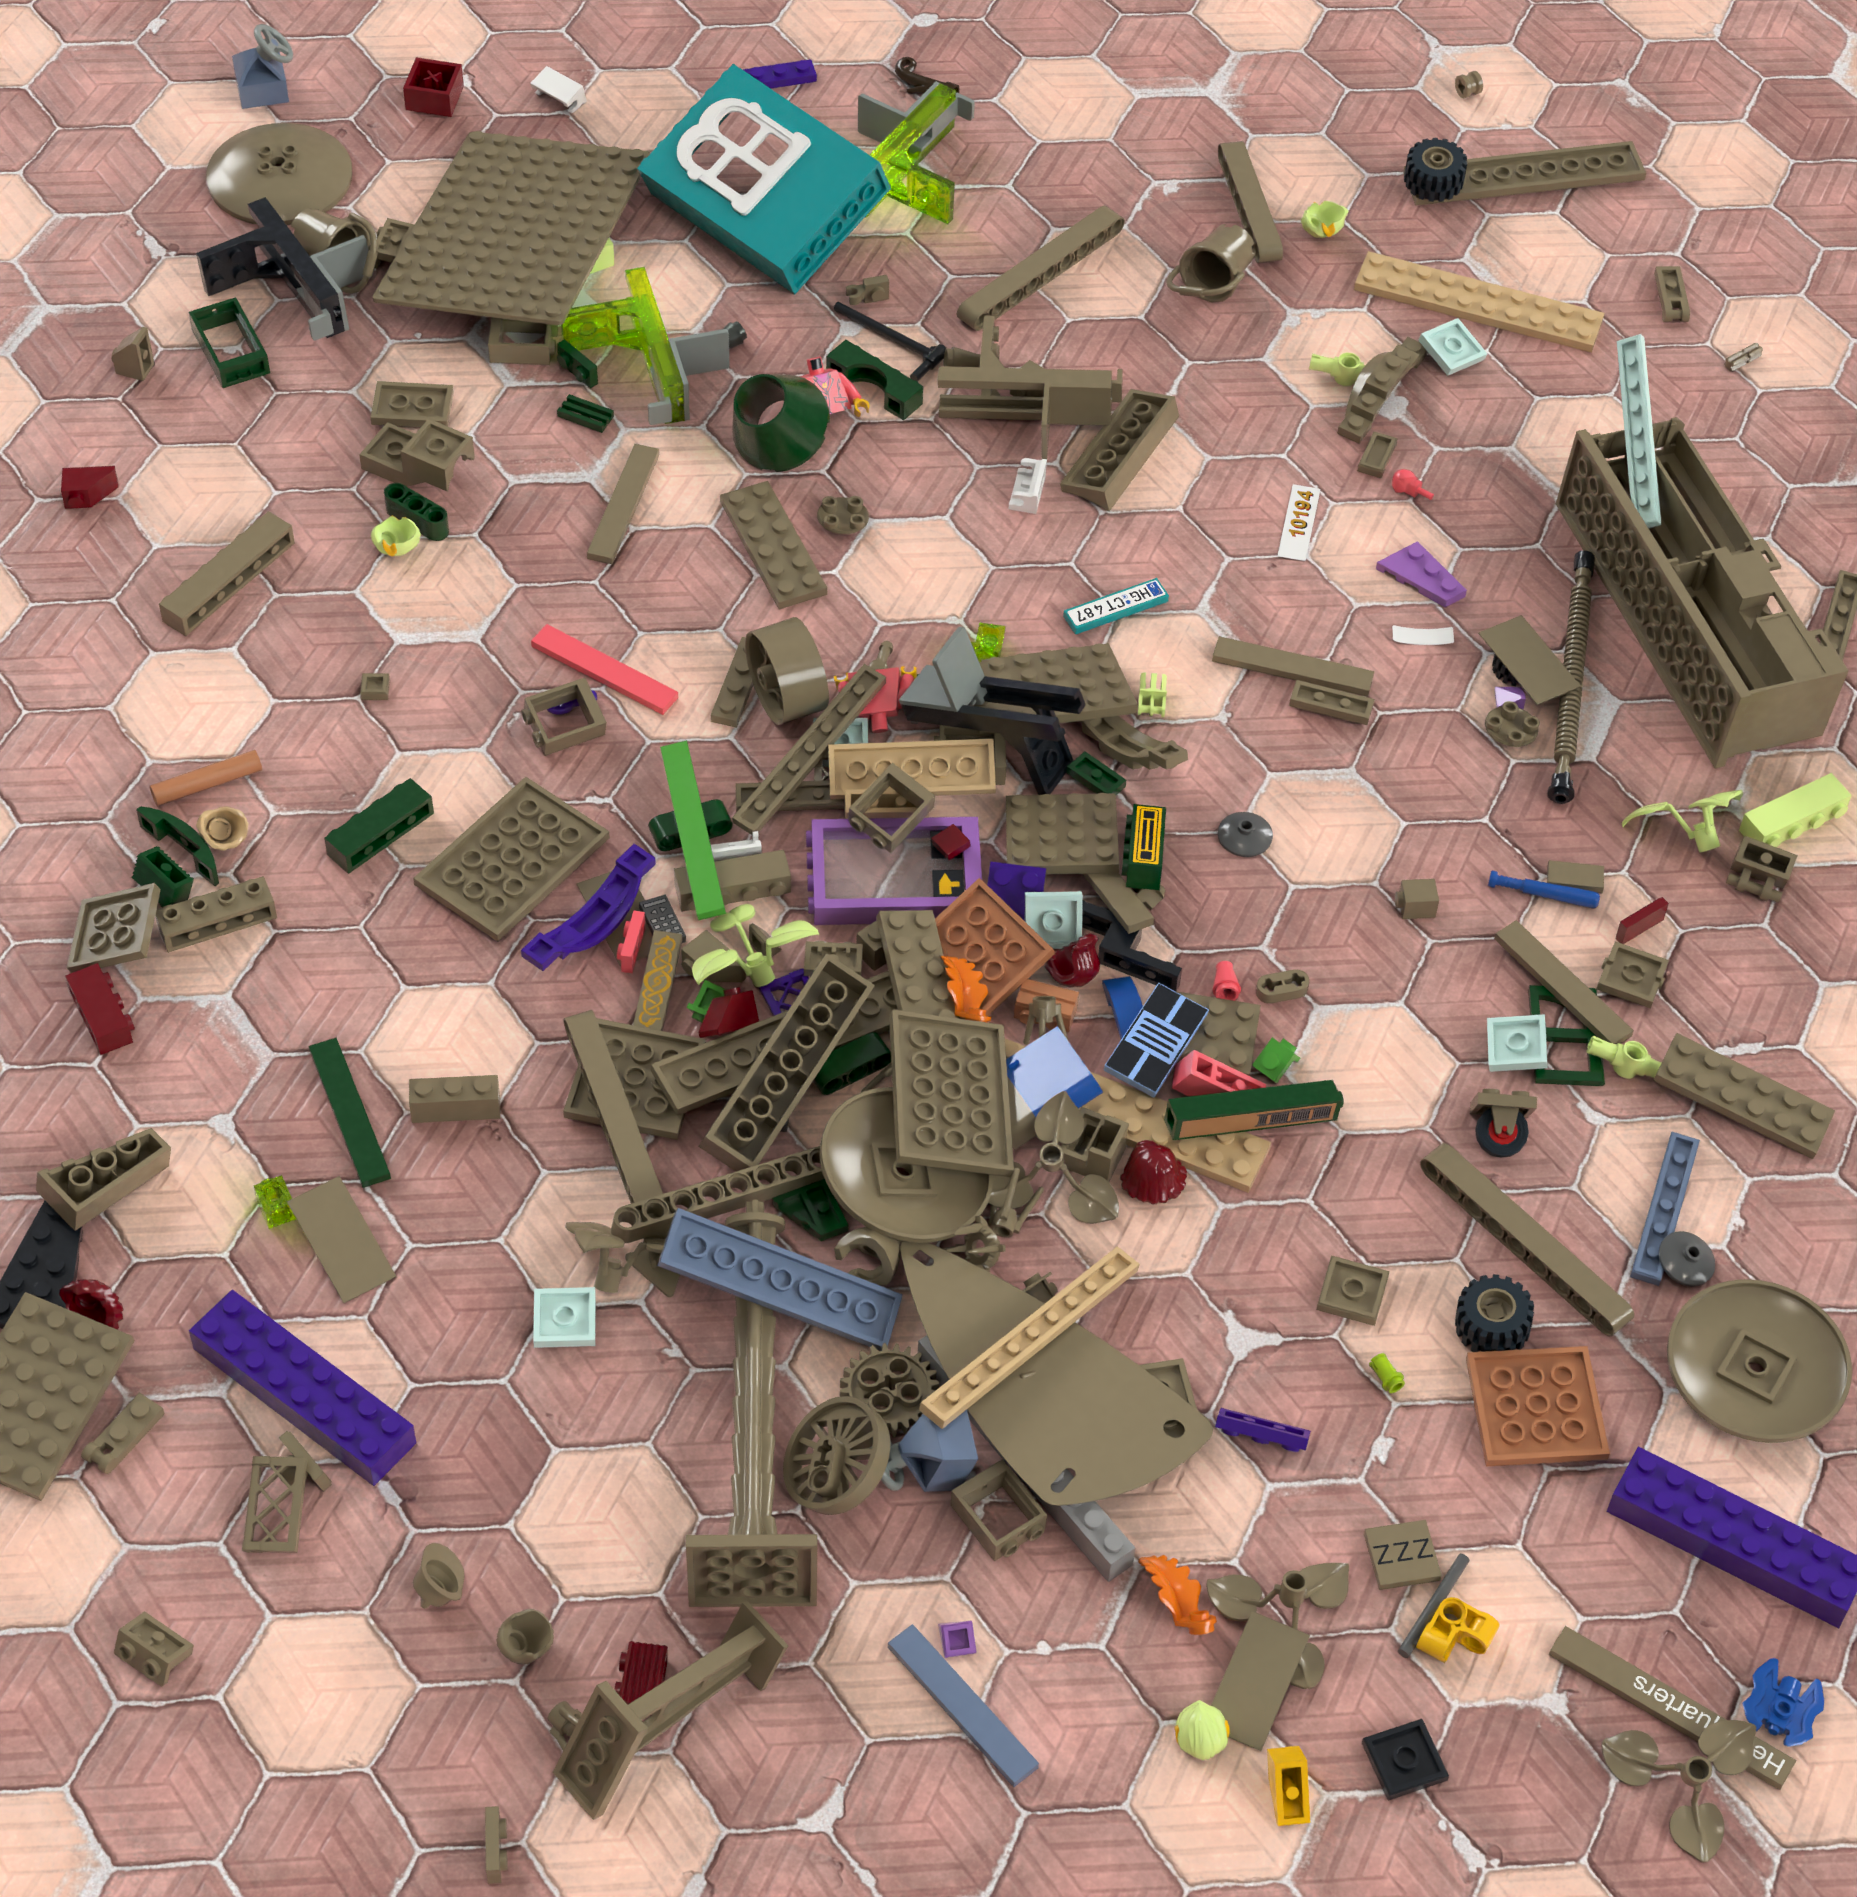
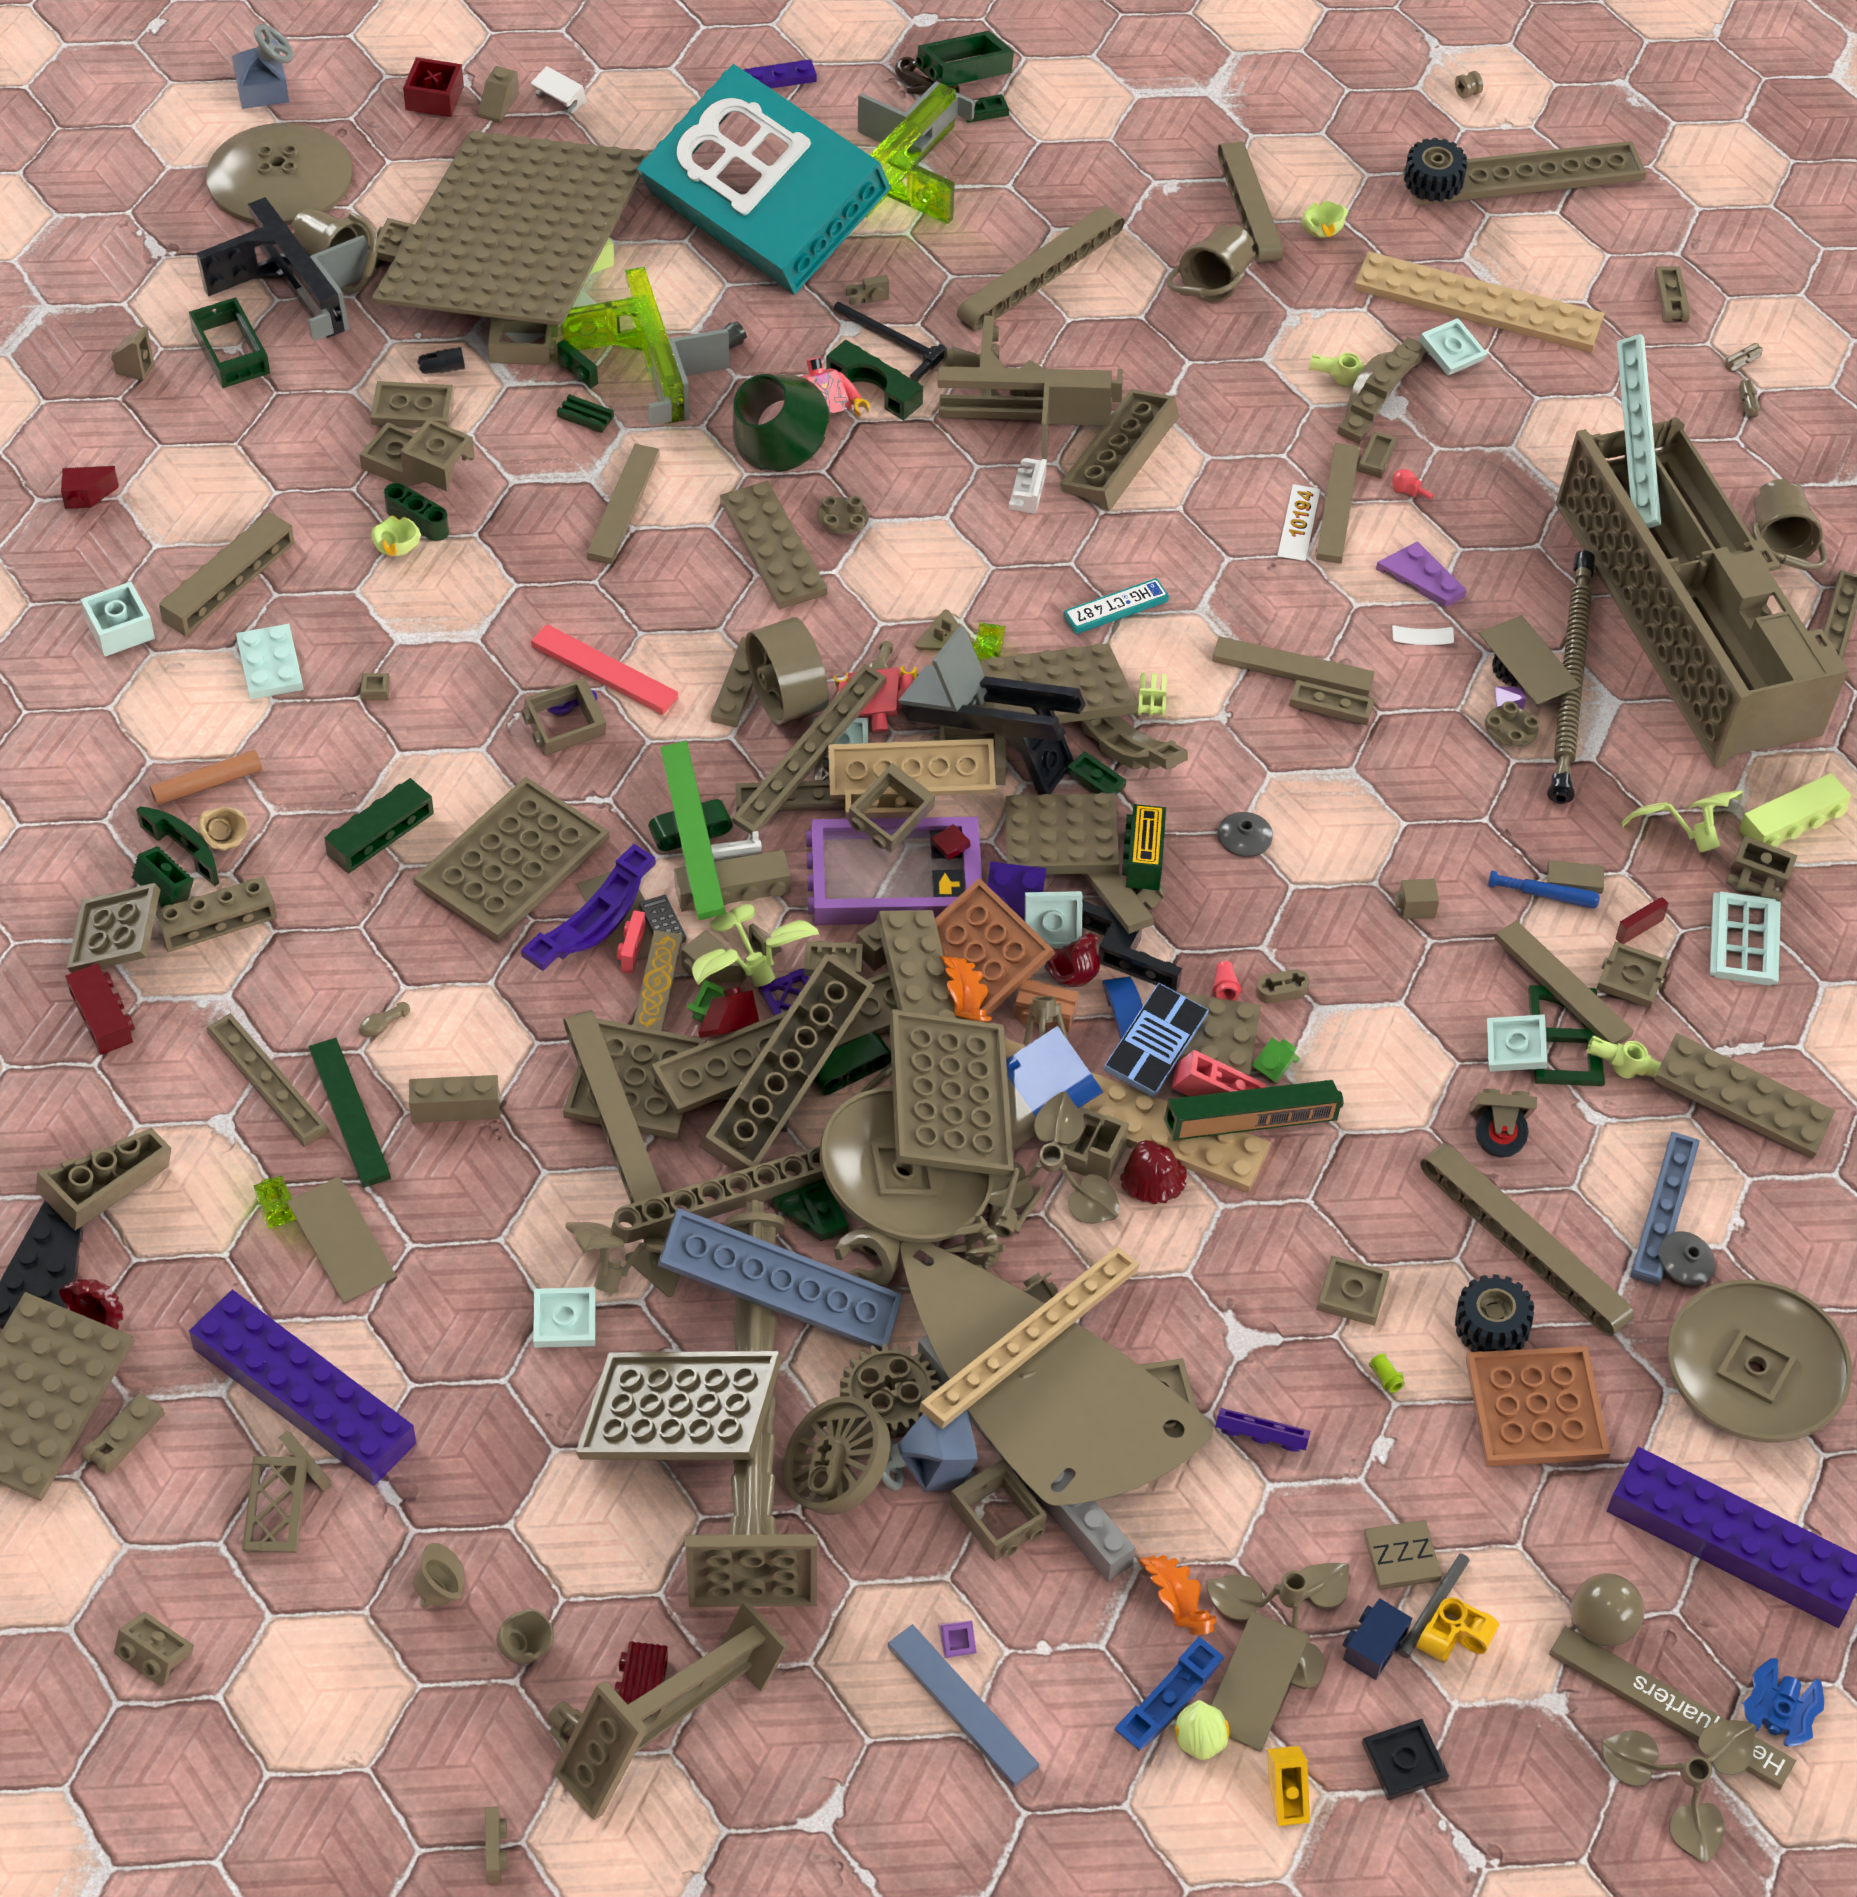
(117, 619): none -> light aqua brick
(267, 1080): none -> dark tan tile
(269, 661): none -> light aqua plate
(377, 1023): none -> dark tan piece
(442, 361): none -> black hinge
(498, 94): none -> dark tan slope
(680, 1406): none -> dark tan plate
(938, 632): none -> dark tan piece
(990, 108): none -> dark green tile
(993, 61): none -> dark green window
(1171, 1695): none -> blue slope
(1338, 503): none -> dark tan tile
(1376, 1638): none -> dark blue brick
(1607, 1609): none -> dark tan piece
(1719, 938): none -> light aqua piece
(1748, 394): none -> dark tan piece
(1788, 525): none -> dark tan piece

